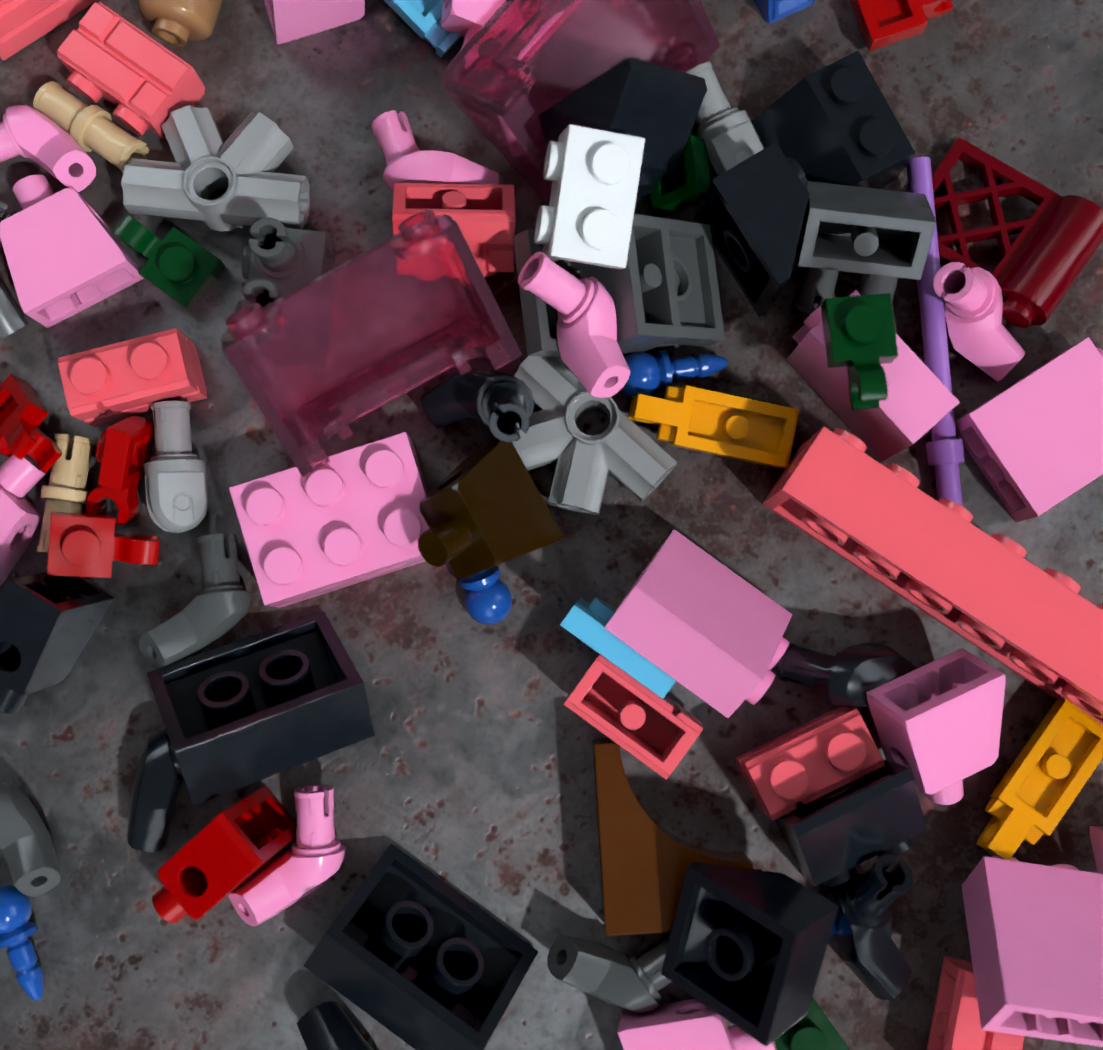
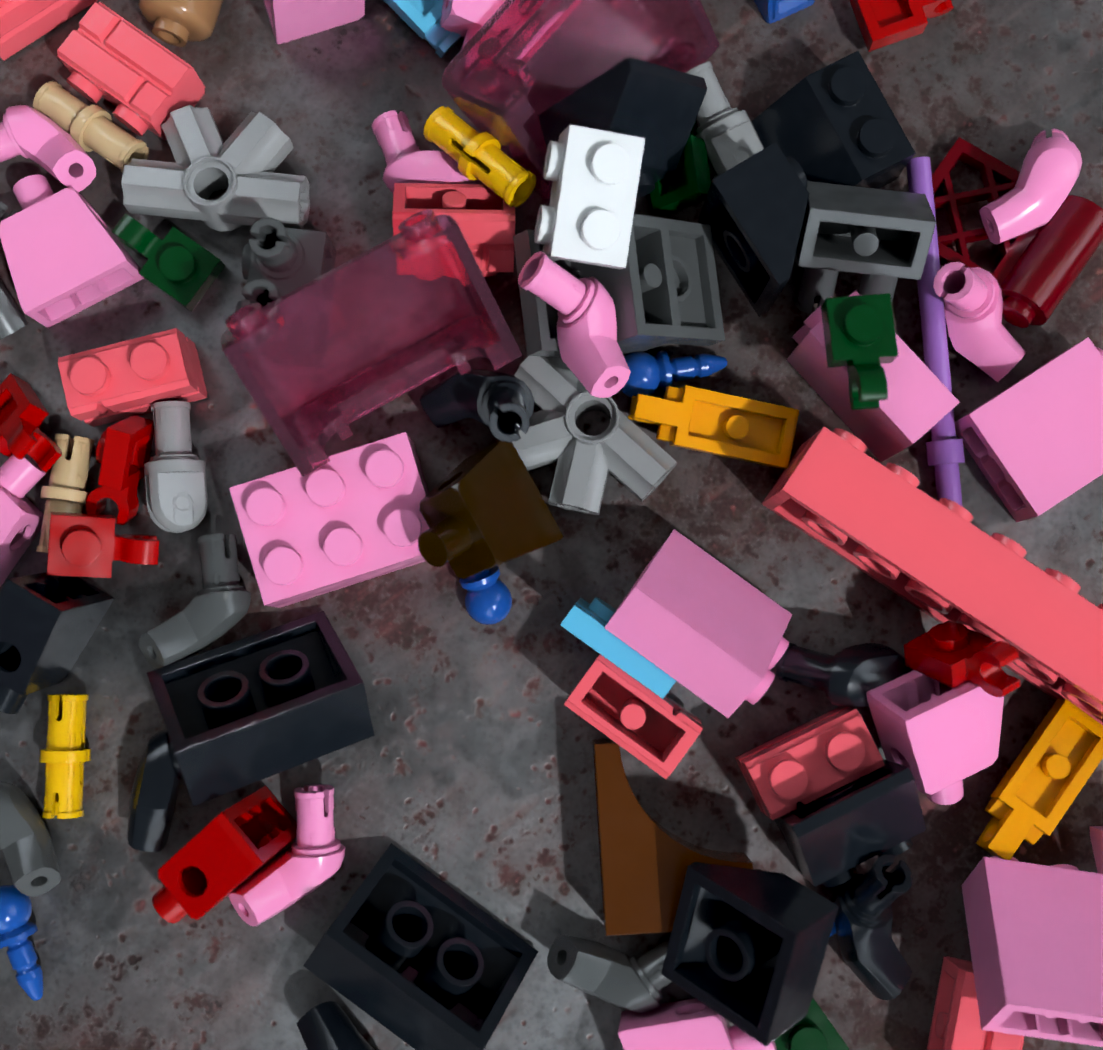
(65, 756): none -> yellow pin
(479, 156): none -> yellow pin
(958, 654): none -> red plate
(1041, 188): none -> bright pink arm

